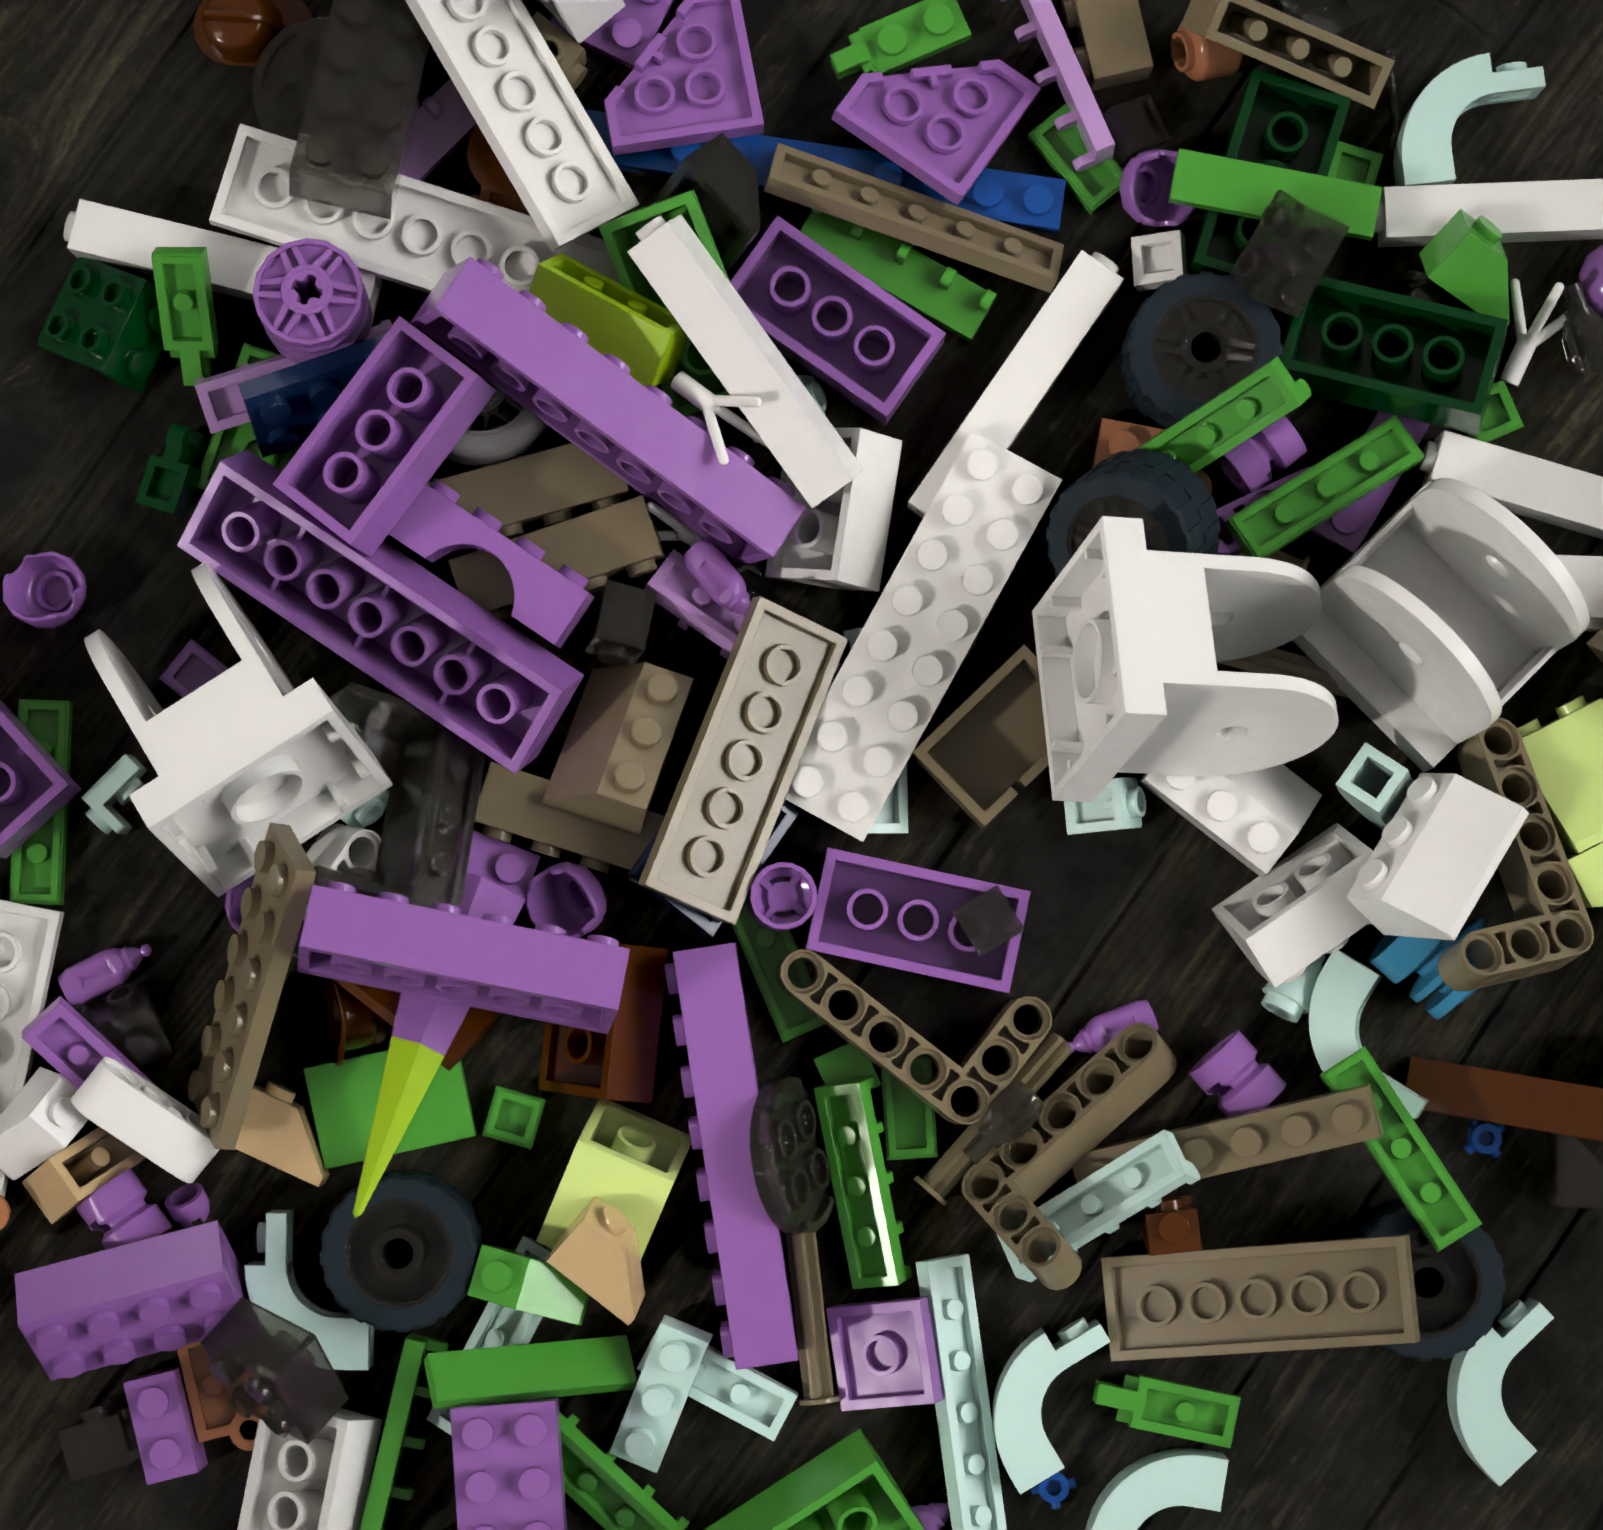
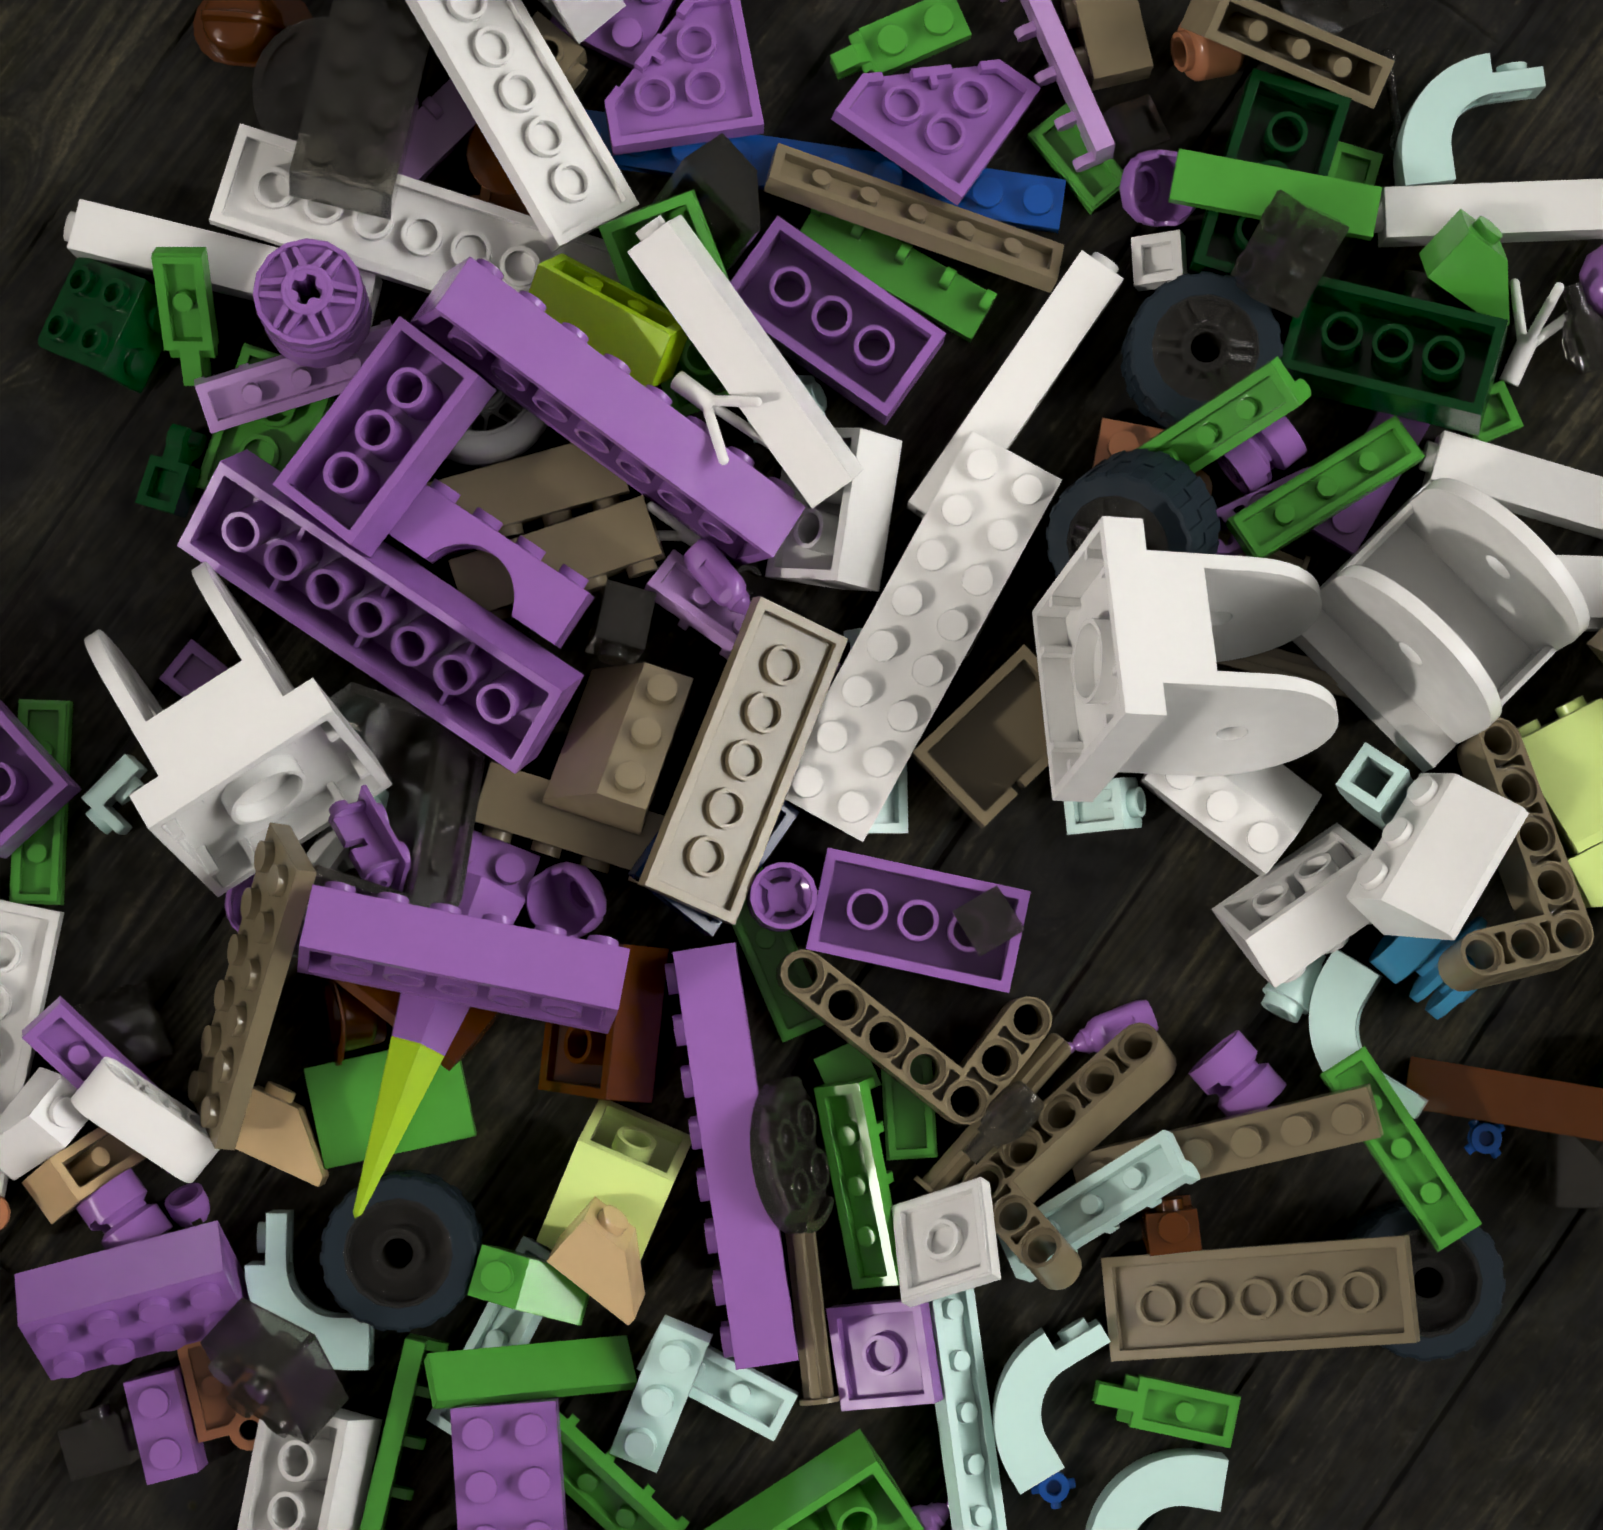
(45, 590): medium lavender hair -> none
(100, 973): medium lavender piece -> none
(293, 400): dark blue plate -> none
(366, 823): none -> medium lavender hinge
(514, 1117): bright green tile -> none
(946, 1242): none -> white tile
(1476, 1392): light aqua arch -> none

